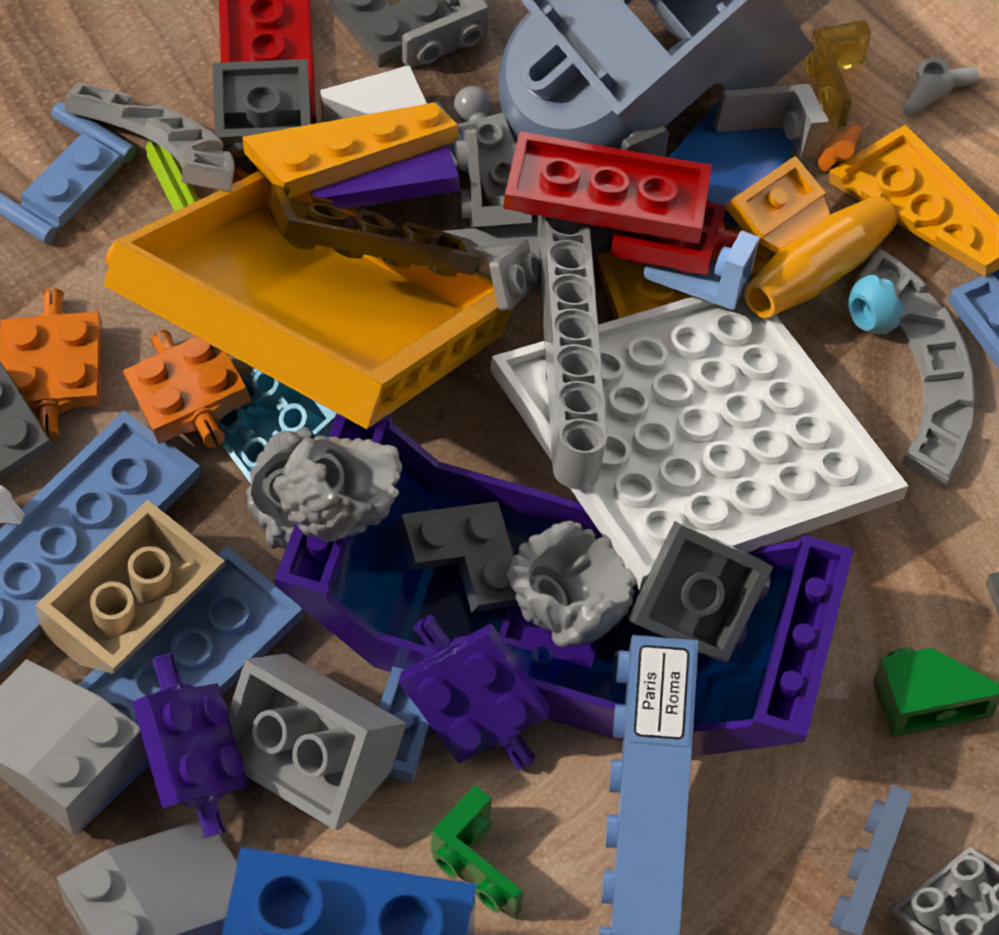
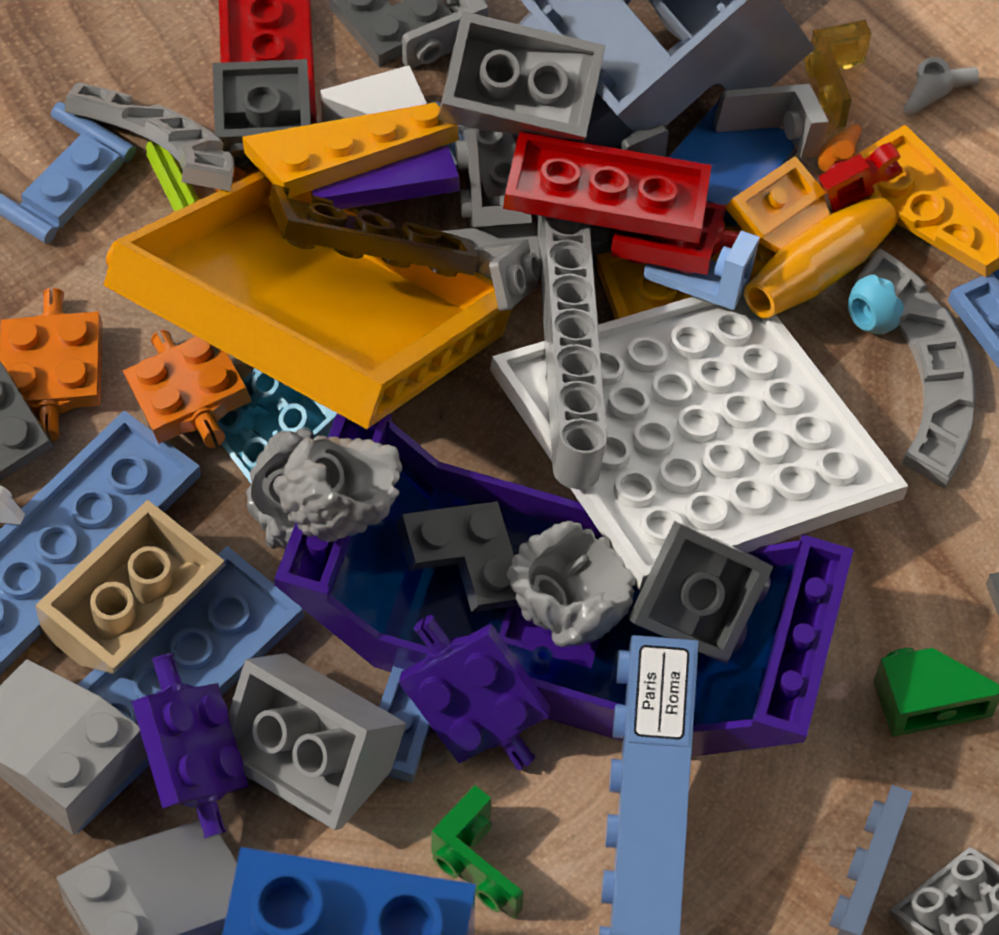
(520, 79): none -> light grey slope
(855, 178): none -> red plate

